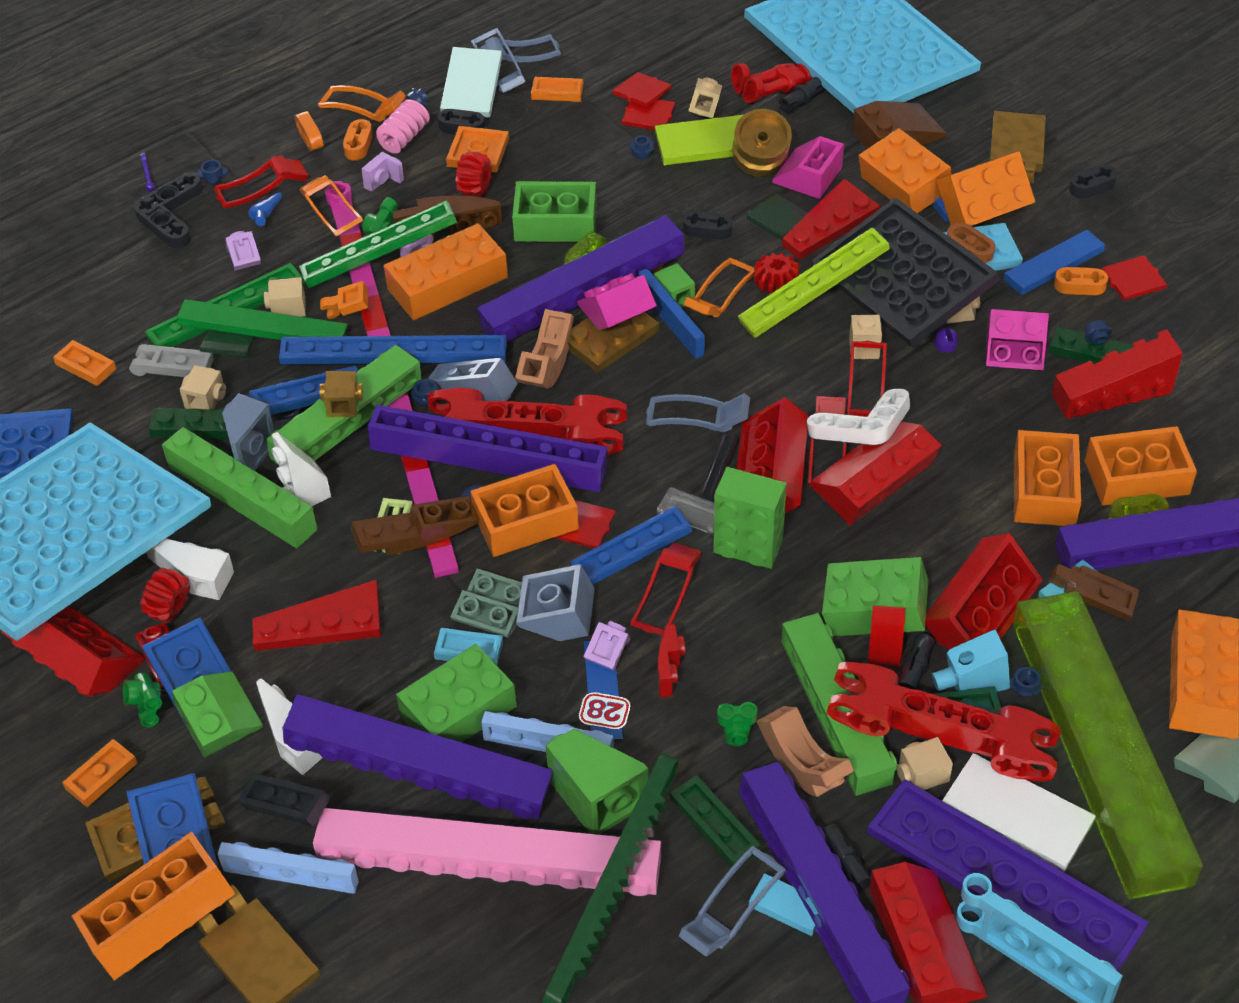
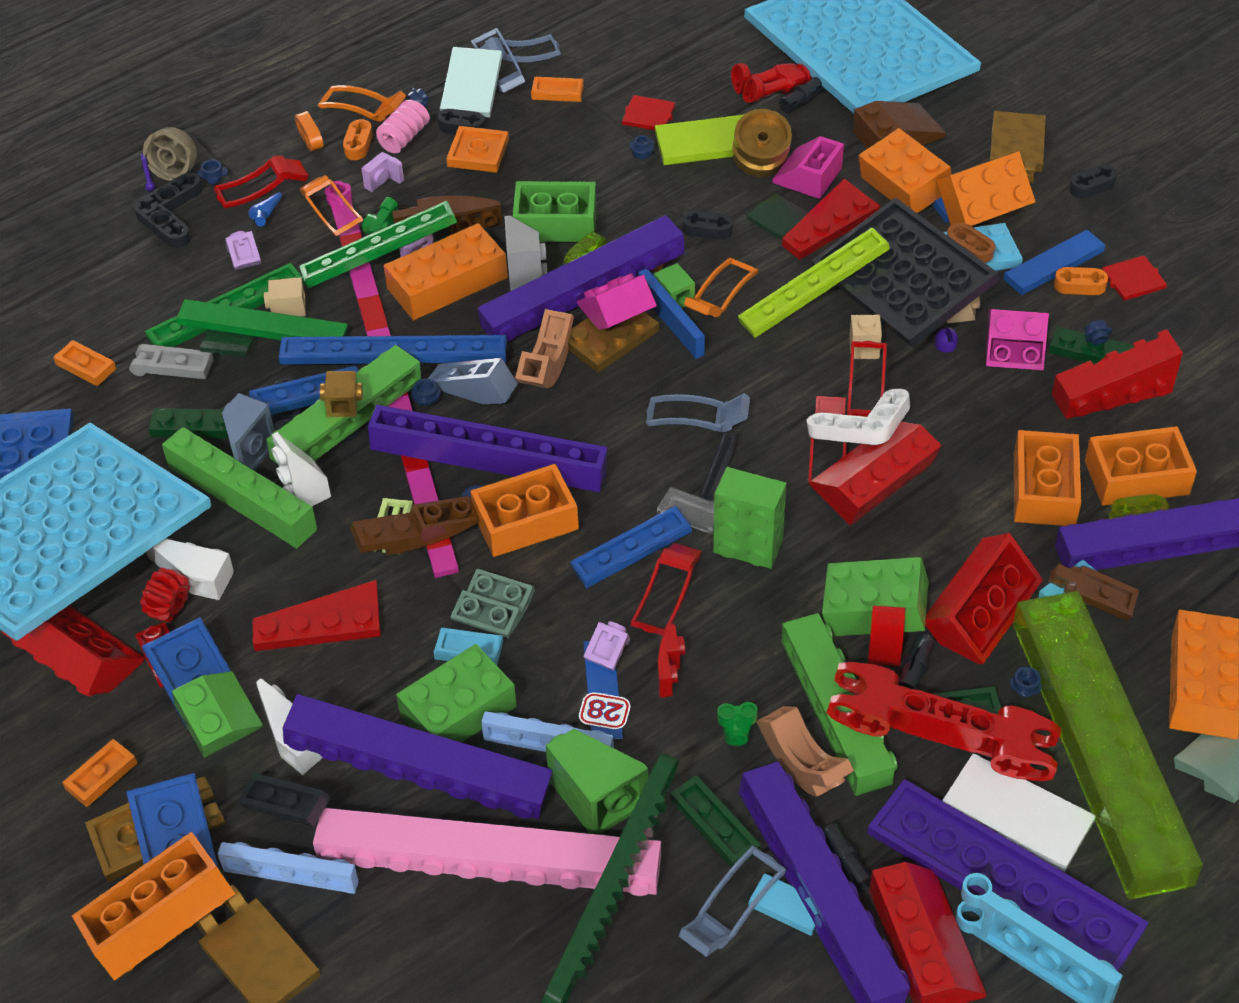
(145, 695): green plate -> none
(170, 153): none -> dark tan cylinder
(202, 388): tan brick -> none
(349, 300): orange plate -> none
(473, 174): red gear -> none
(523, 253): none -> light grey slope
(557, 603): sand blue slope -> none
(580, 422): red piece -> none
(593, 525): red piece -> none
(642, 89): red piece -> none
(705, 97): tan brick -> none
(774, 272): red gear -> none
(776, 446): red slope -> none
(925, 764): tan brick -> none
(975, 665): medium azure torso -> none

